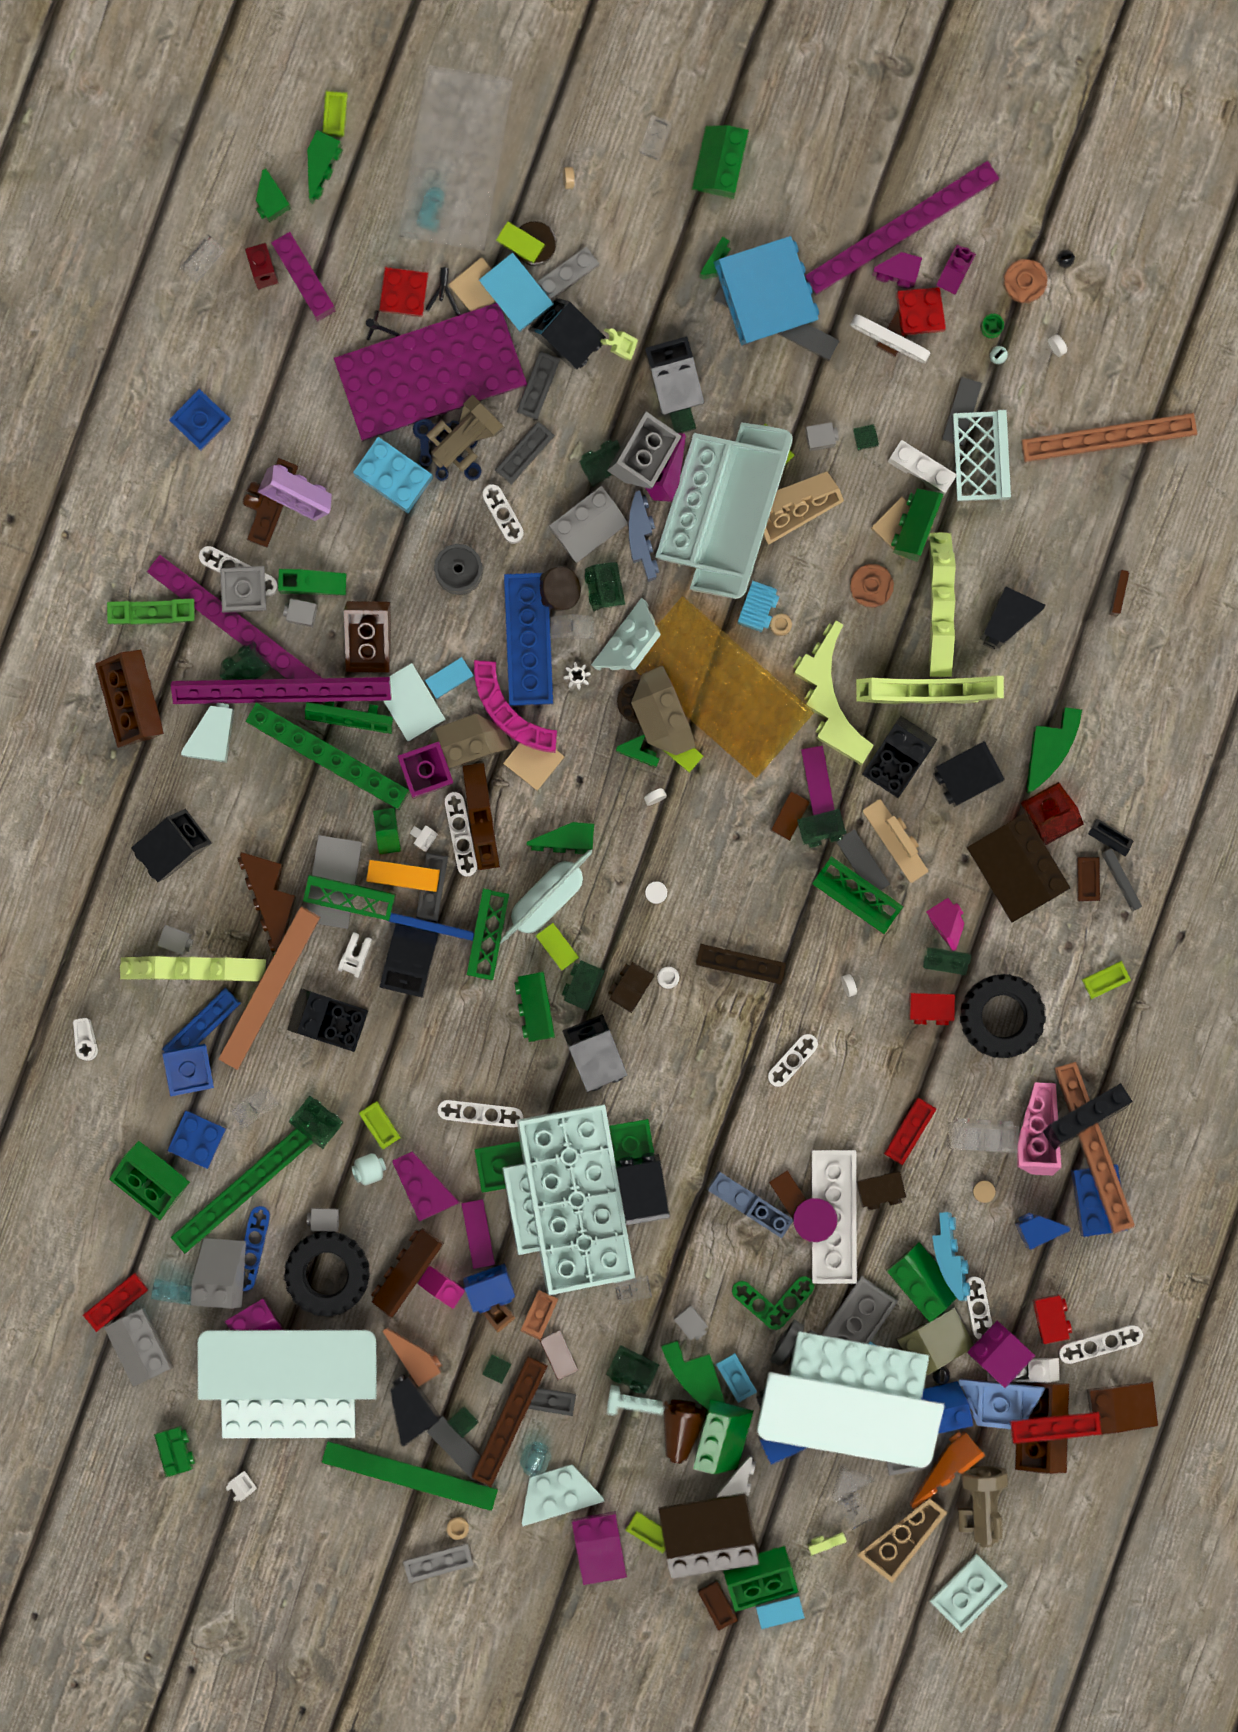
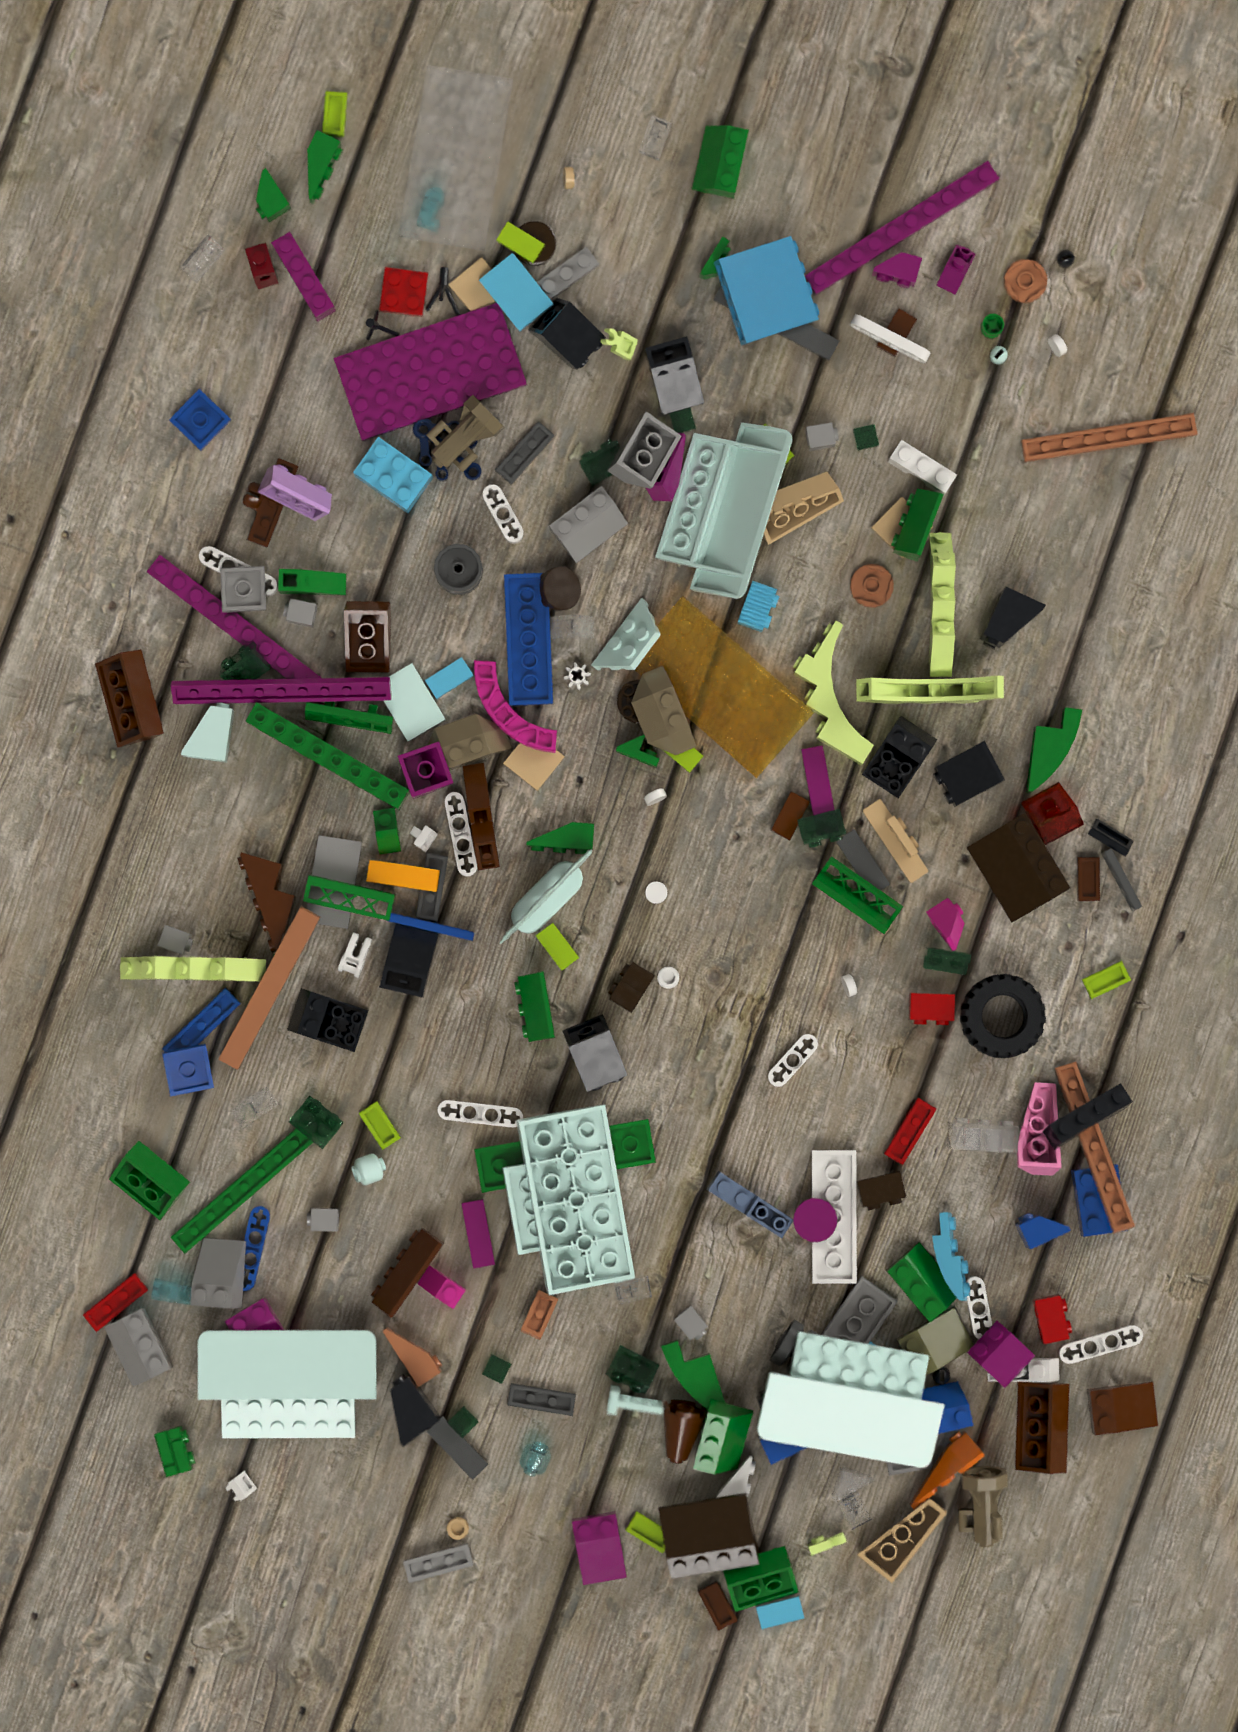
(84, 1036): white piece -> none
(151, 612): bright green slope -> none
(170, 845): black slope -> none
(196, 1139): blue plate -> none
(297, 1282): black tyre -> none
(409, 1475): green tile -> none
(422, 1187): magenta wedge -> none
(479, 934): green fence -> none
(489, 1288): blue slope -> none
(499, 1316): medium nougat slope -> none
(509, 1421): reddish brown tile -> none
(538, 385): dark grey tile -> none
(557, 1494): light aqua wing -> none
(558, 1355): slope -> none
(583, 985): clear green bracket -> none
(604, 586): clear green bracket -> none
(640, 527): sand blue slope -> none
(642, 1188): black slope -> none
(736, 1377): medium azure plate -> none
(740, 964): dark brown plate -> none
(770, 1309): green beam -> none
(781, 624): tan tile -> none
(787, 1192): reddish brown tile -> none
(920, 311): red plate -> none
(963, 403): dark grey tile -> none
(968, 1593): light aqua tile -> none
(984, 1191): tan tile -> none
(998, 1405): light blue wing -> none
(1000, 450): light aqua fence -> none
(1055, 1427): red tile -> none
(1119, 593): reddish brown tile -> none

